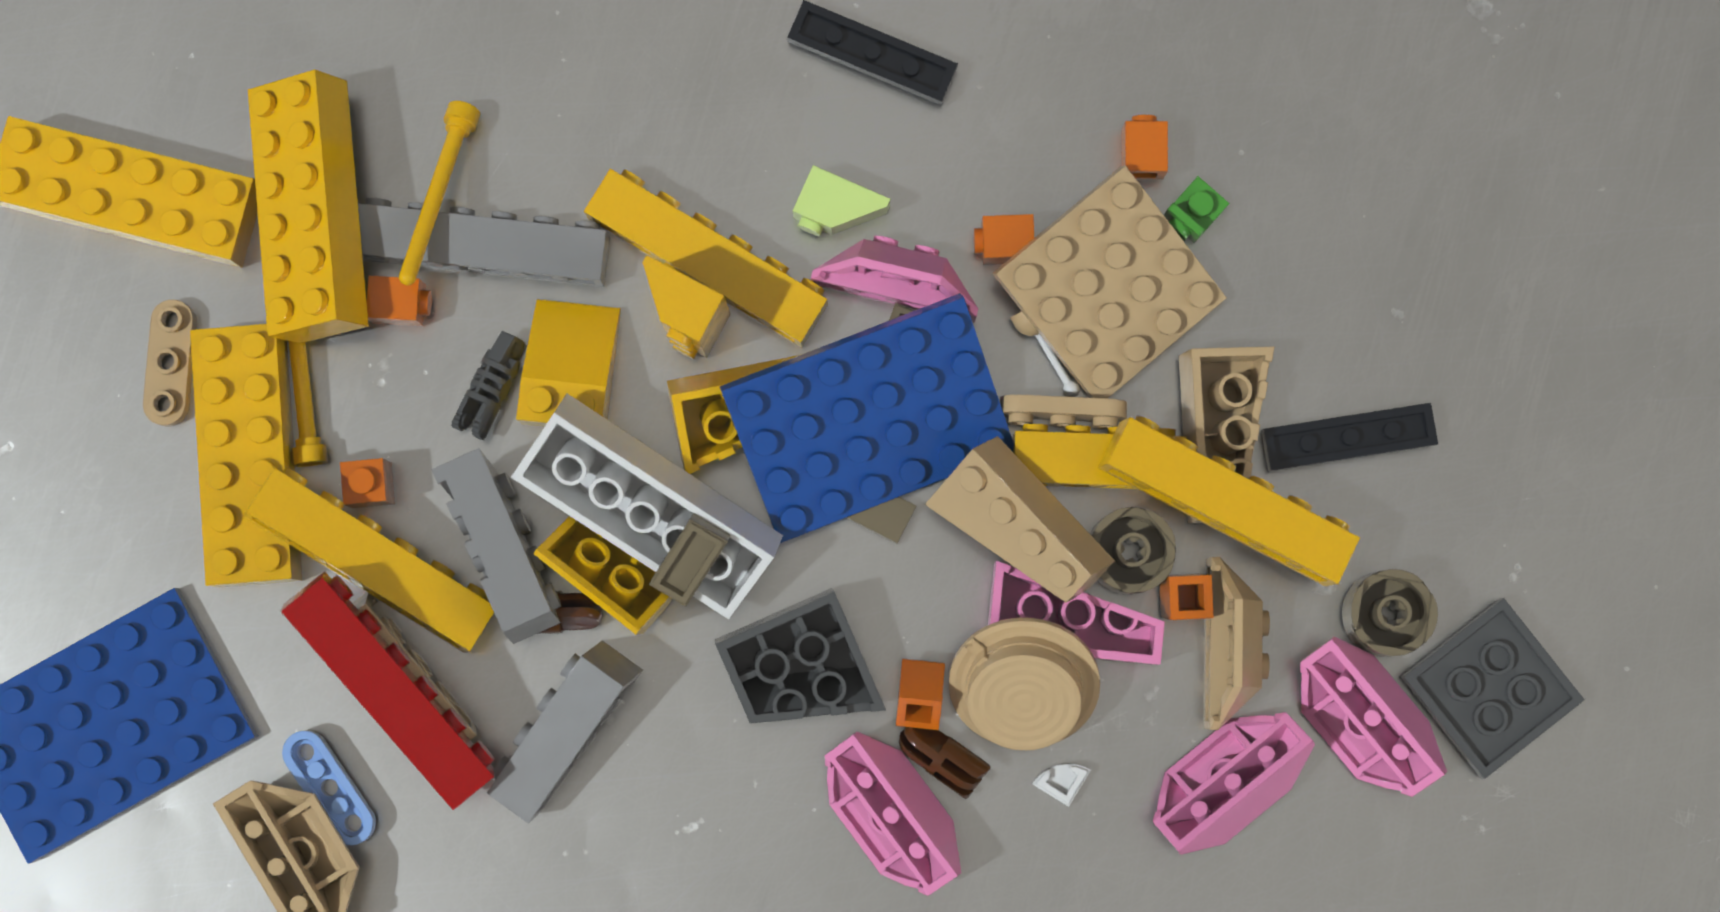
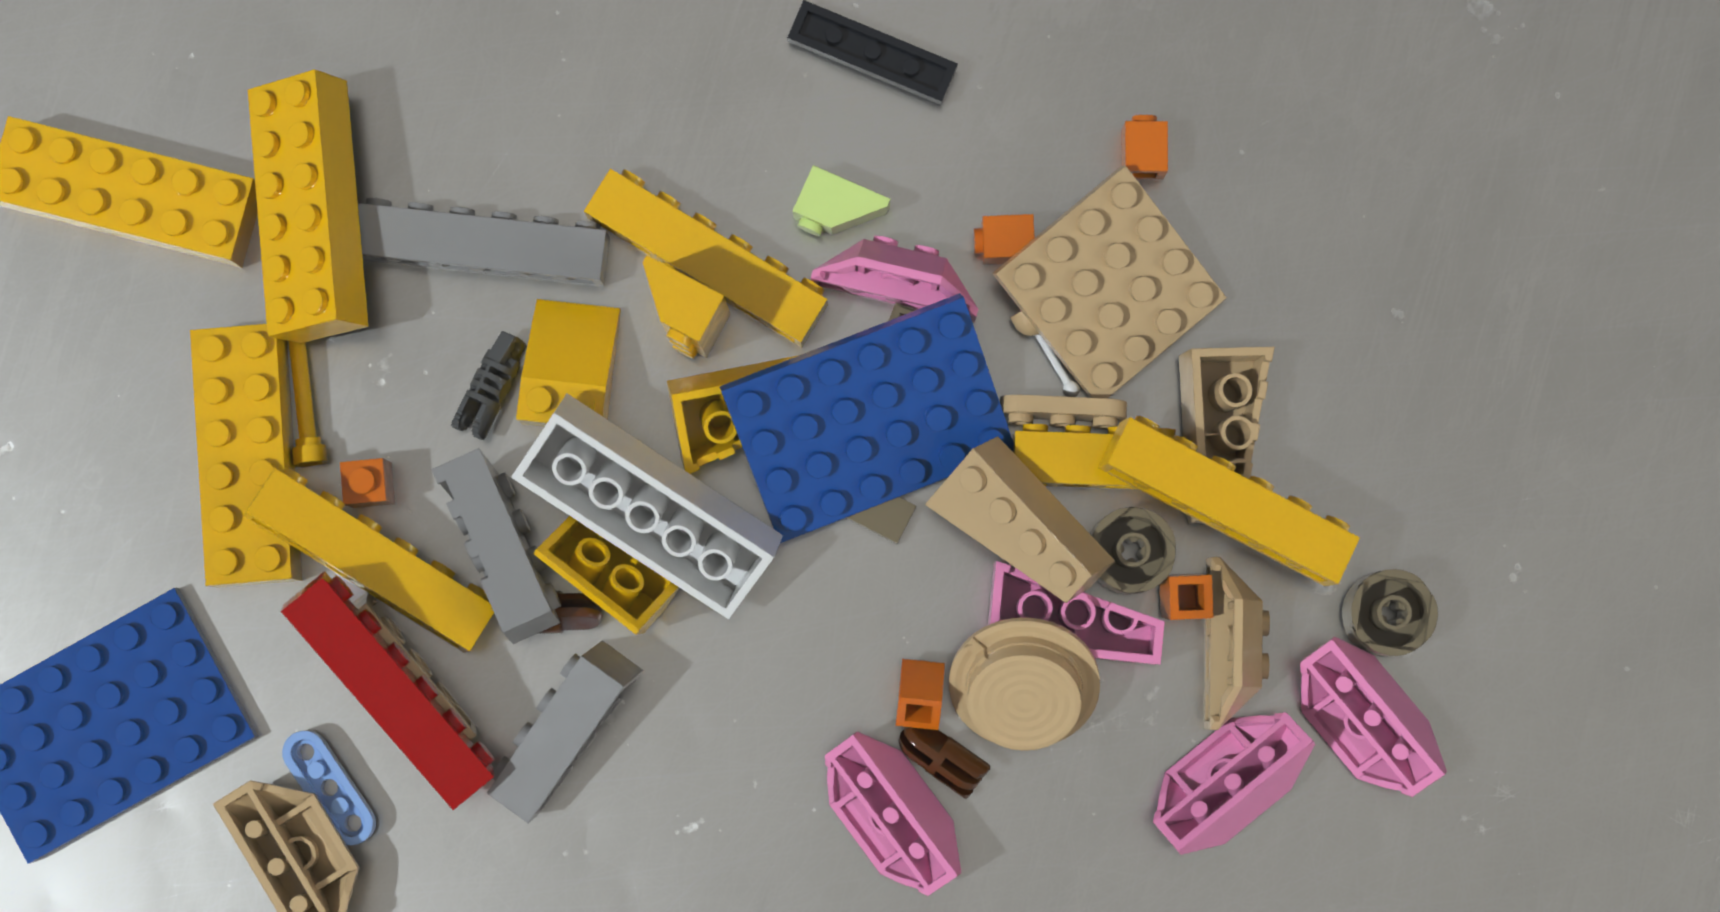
(177, 380): tan plate -> none
(397, 303): orange brick -> none
(460, 121): yellow piece -> none
(689, 559): dark tan tile -> none
(799, 664): dark grey wedge -> none
(1062, 781): white tile -> none
(1195, 210): bright green bracket -> none
(1349, 437): black plate -> none
(1492, 688): dark grey plate -> none

